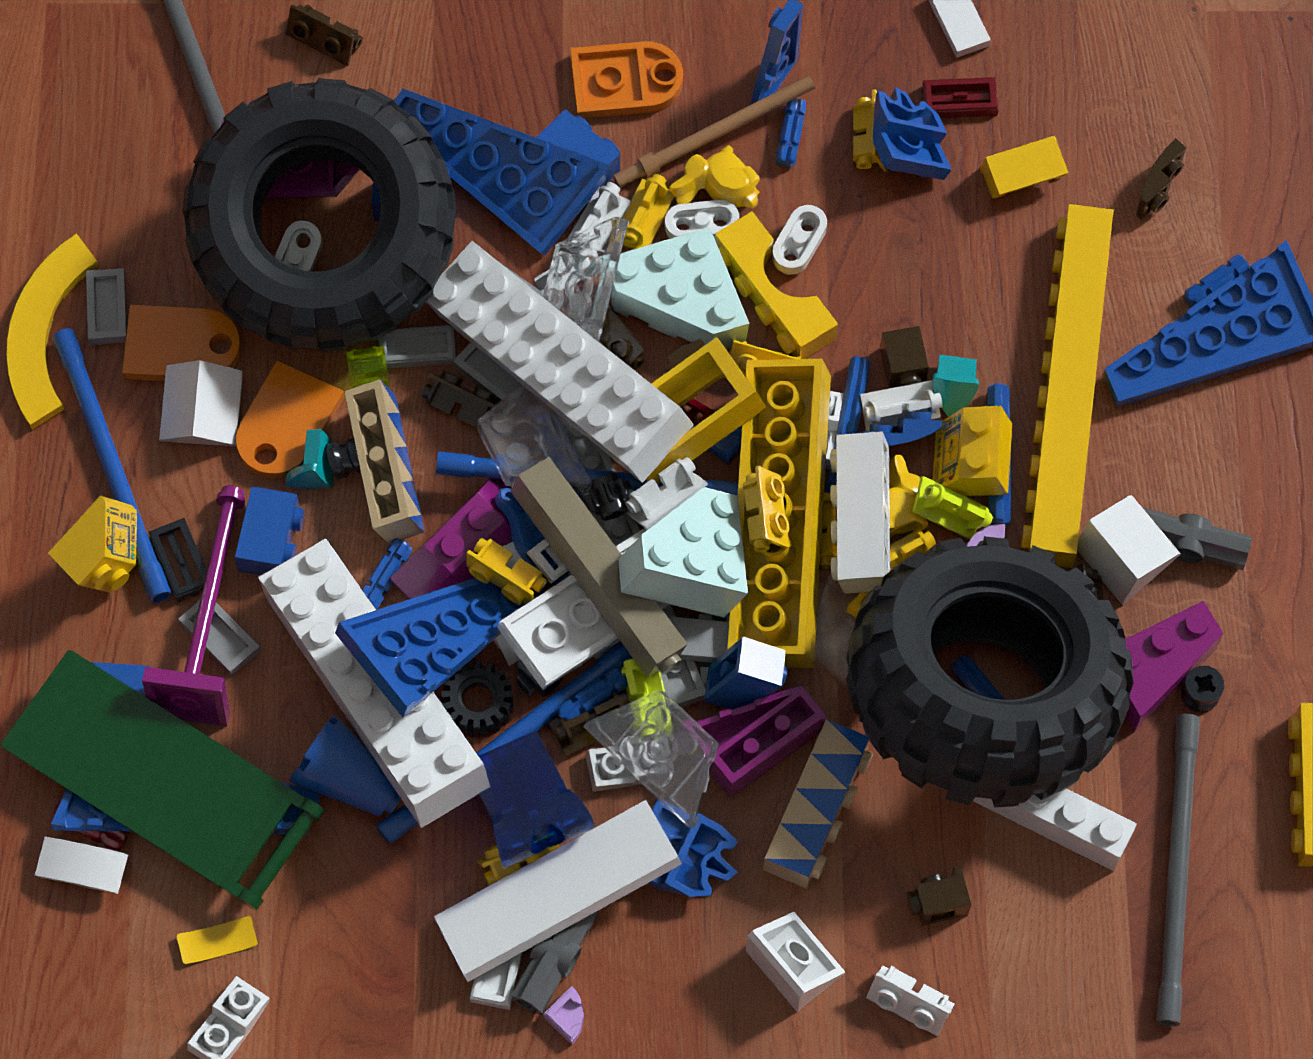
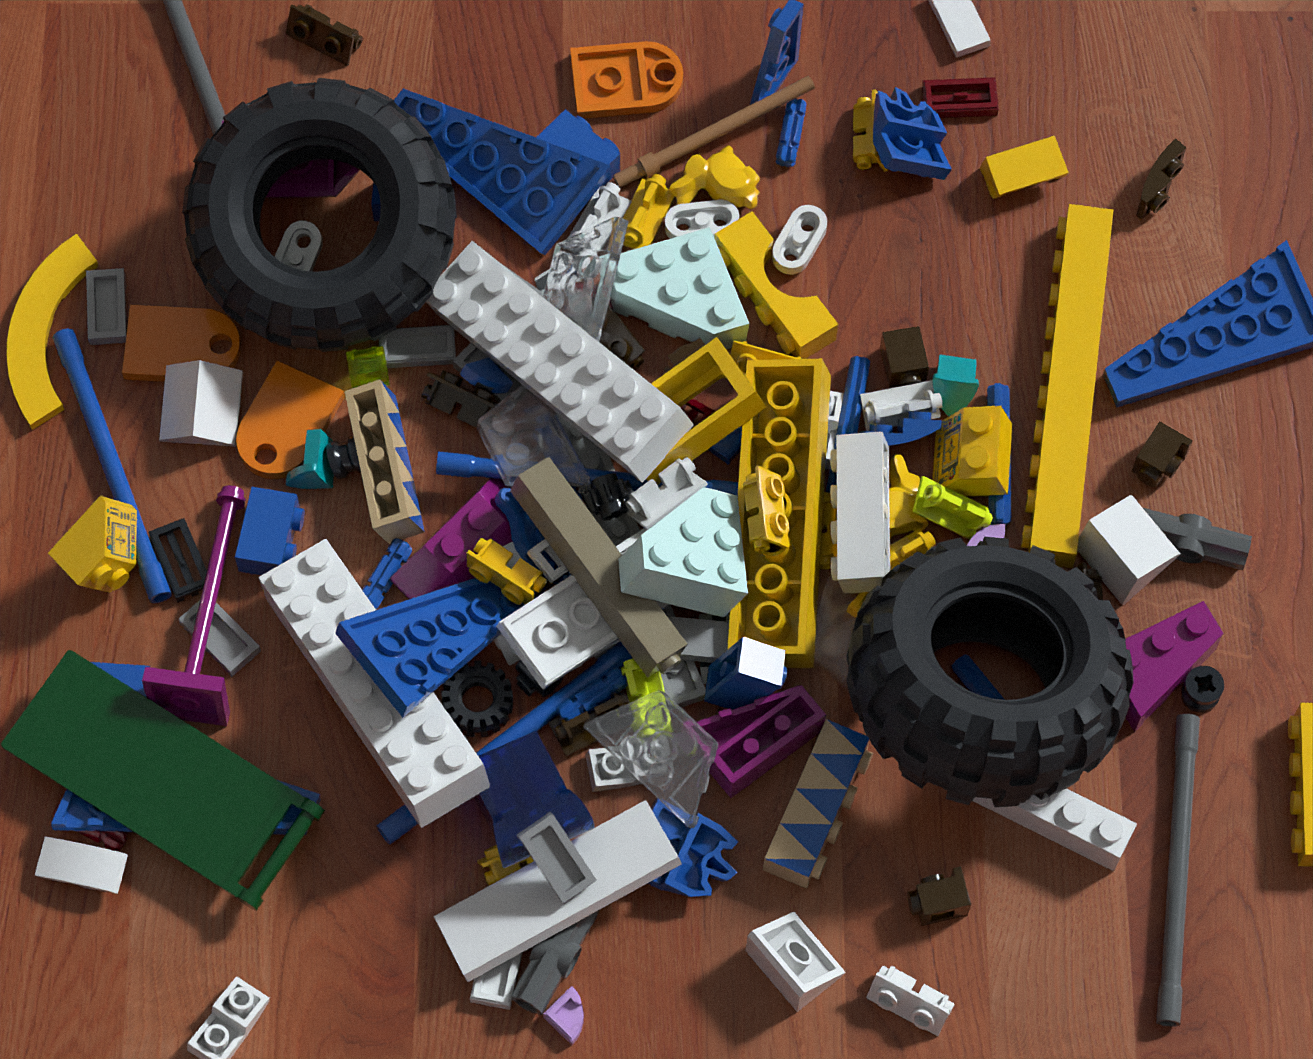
(217, 940): yellow sticker -> none
(345, 771): blue cone -> none
(488, 374): none -> blue tile
(556, 857): none -> light grey tile
(1161, 455): none -> dark brown brick
(1235, 267): blue axle -> none

